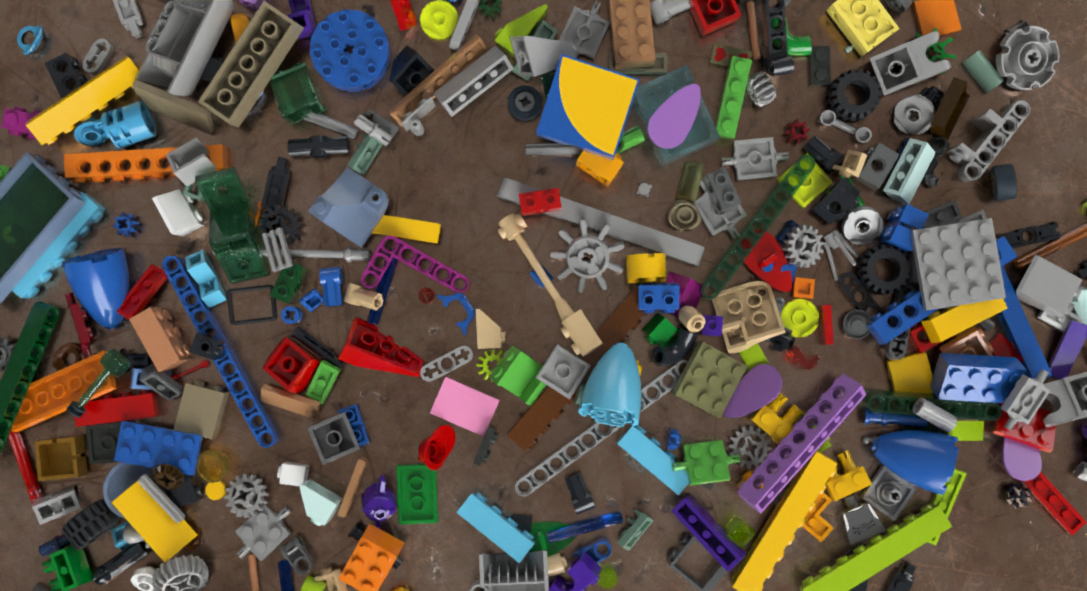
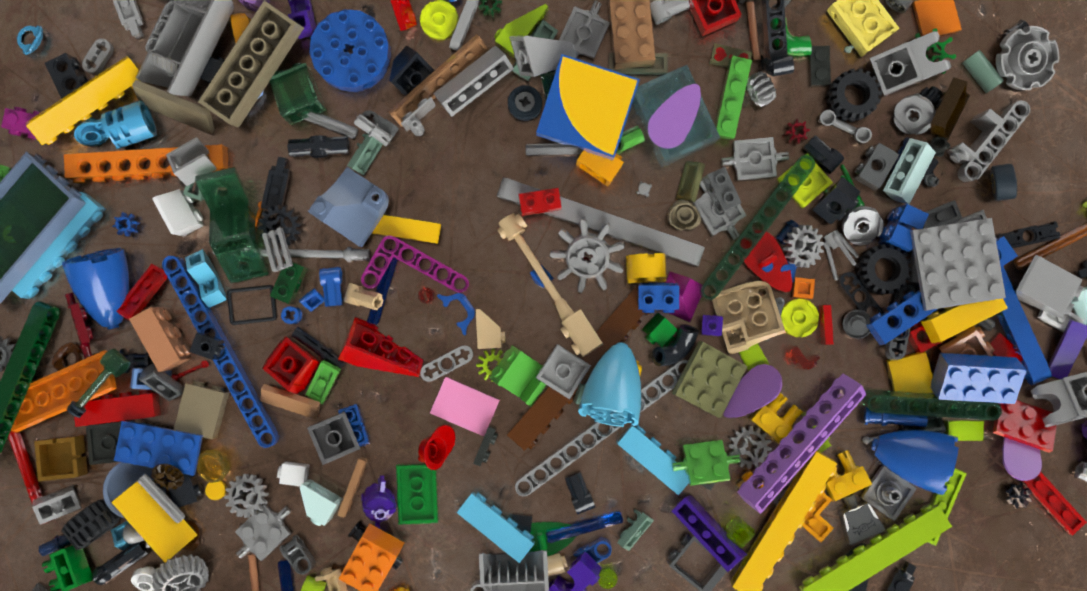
(673, 439): blue plate -> none
(691, 319): tan brick -> none
(783, 341): black gear -> none
(852, 164): tan bracket -> none
(934, 415): light grey axle -> none
(1025, 399): light grey plate -> none

